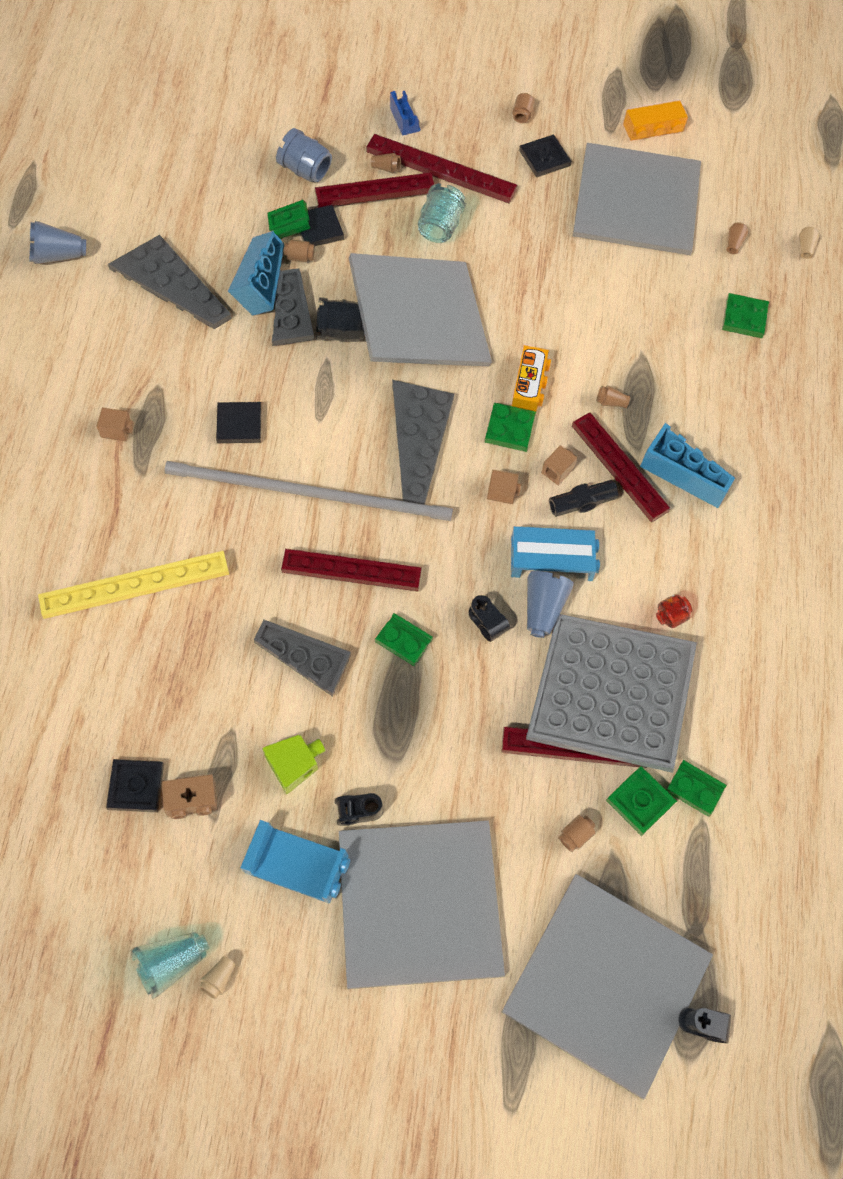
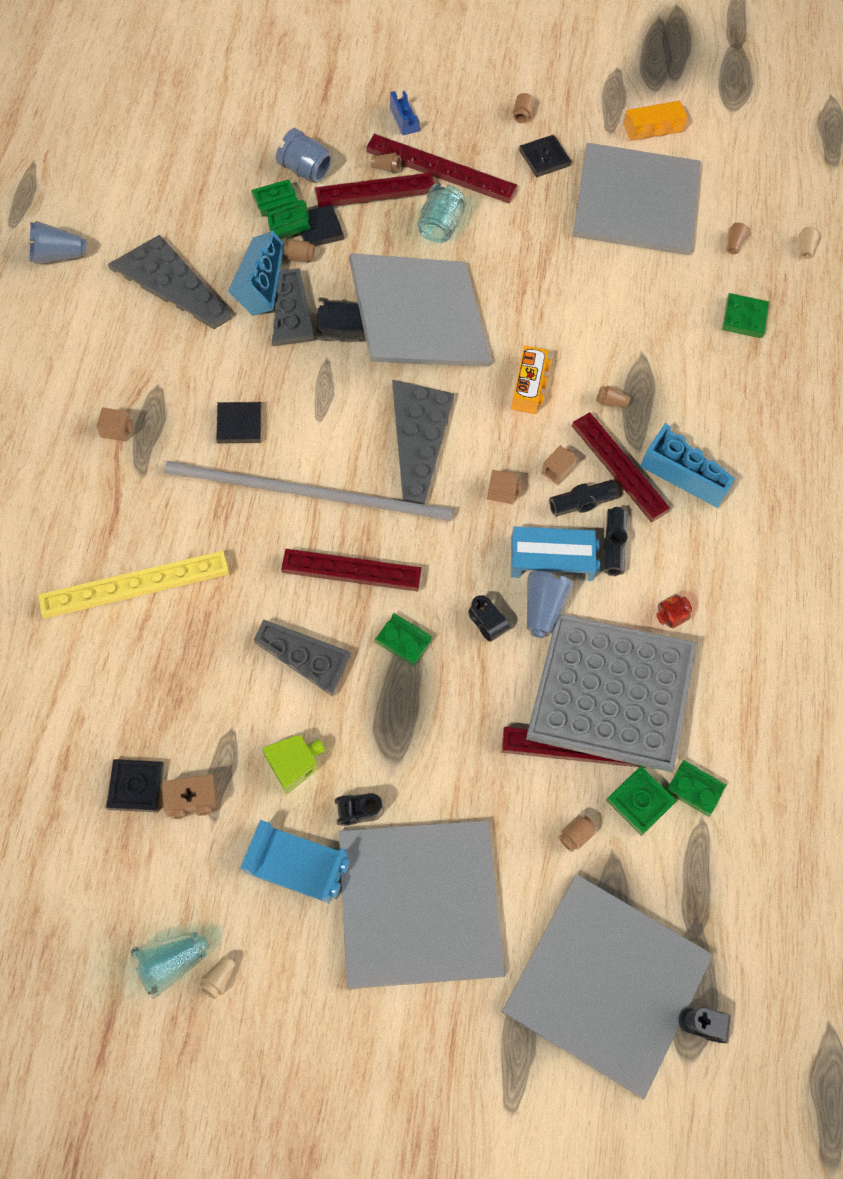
(274, 196): none -> green plate
(510, 427): green plate -> none
(615, 552): none -> black piece

